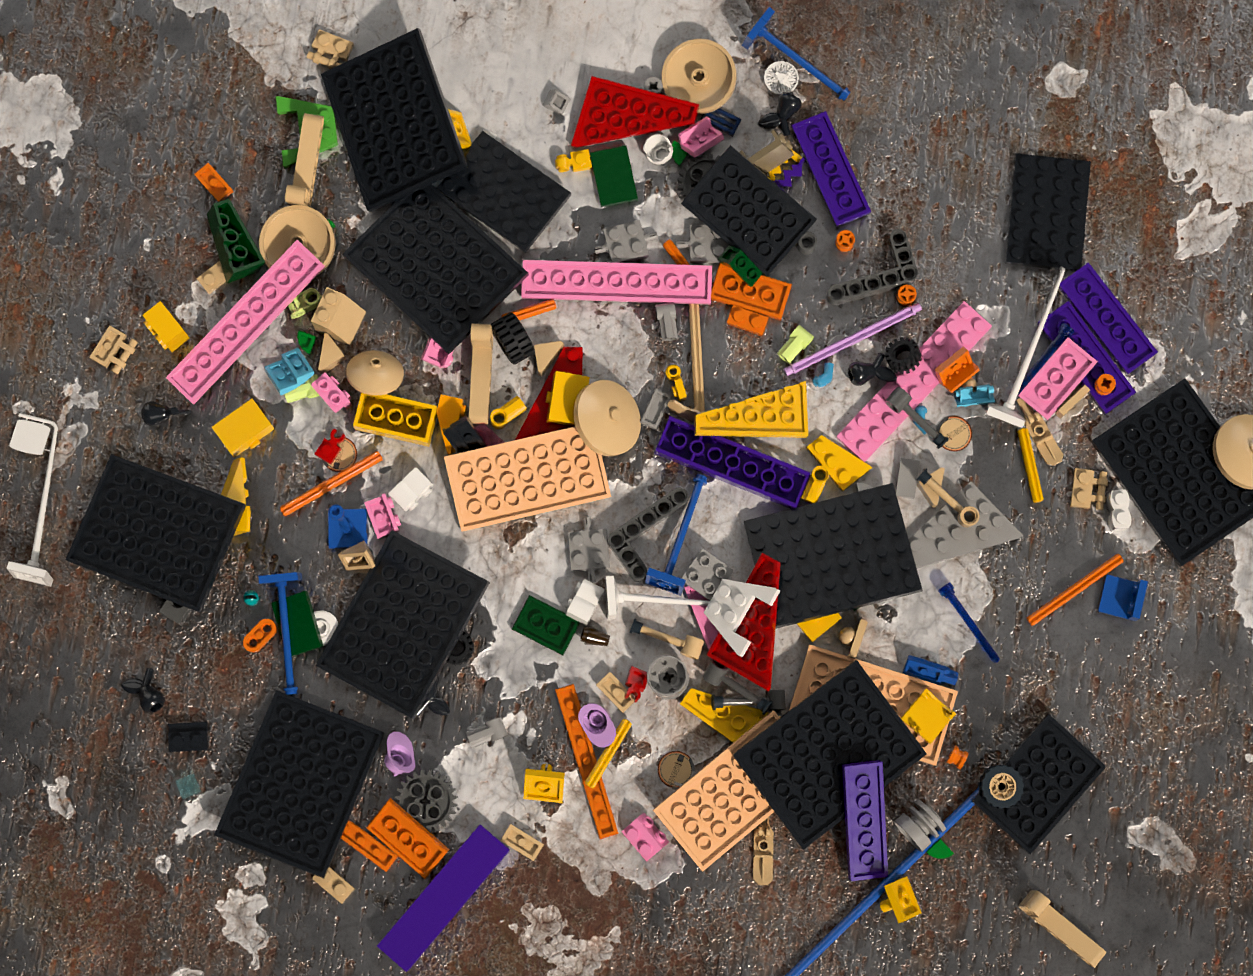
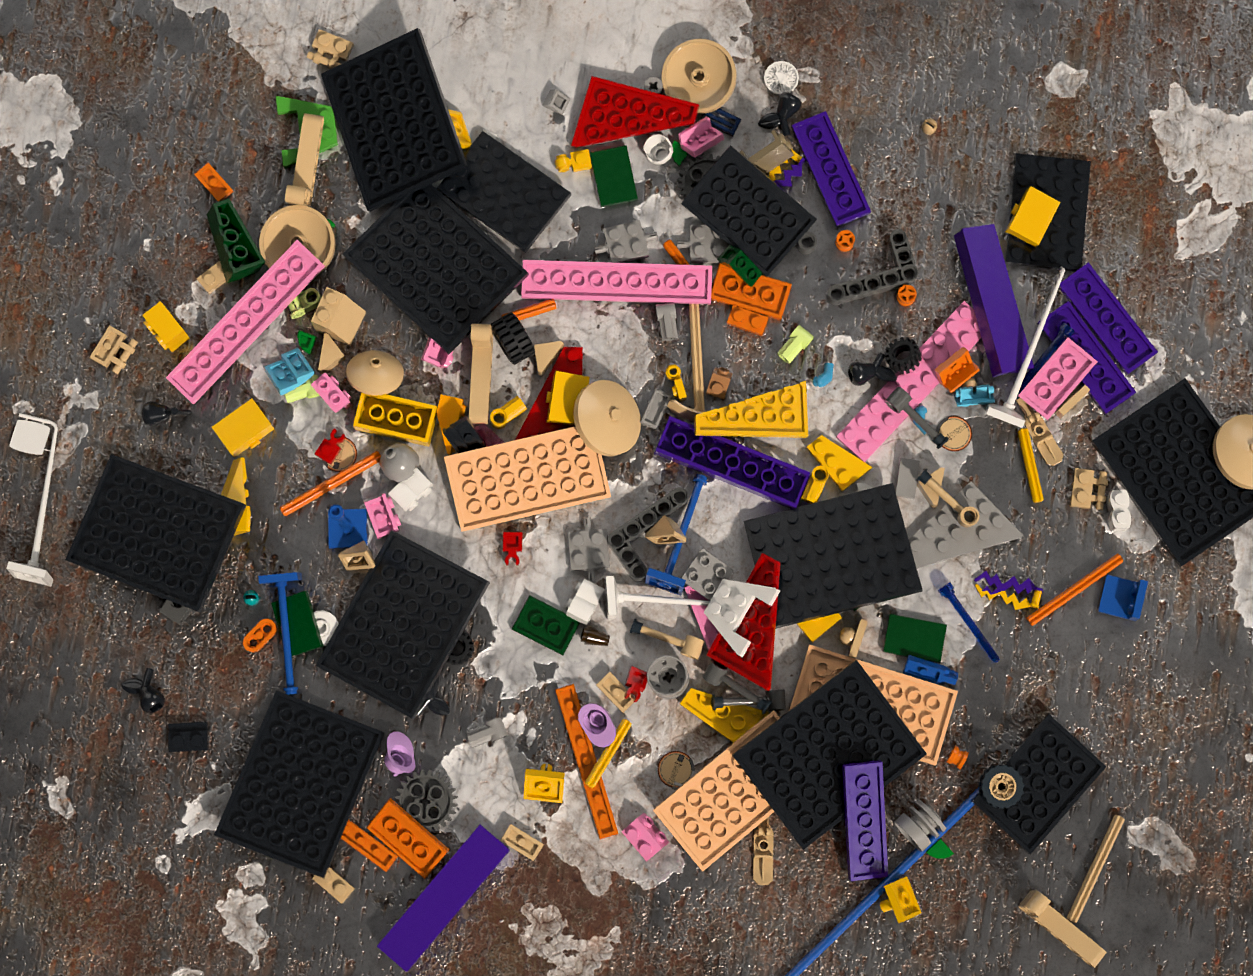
(188, 786): clear light blue tile -> none
(399, 462): none -> light grey cylinder
(512, 544): none -> red plate
(665, 532): none -> tan slope
(719, 382): none -> medium nougat bracket
(761, 31): blue tile -> none
(852, 339): lavender piece -> none
(914, 638): none -> dark green tile
(927, 129): none -> tan hinge
(927, 716): yellow piece -> none
(992, 299): none -> dark purple tile
(1001, 590): none -> piece
(1032, 216): none -> yellow container
(1095, 869): none -> tan axle
(1101, 386): orange wheel -> none

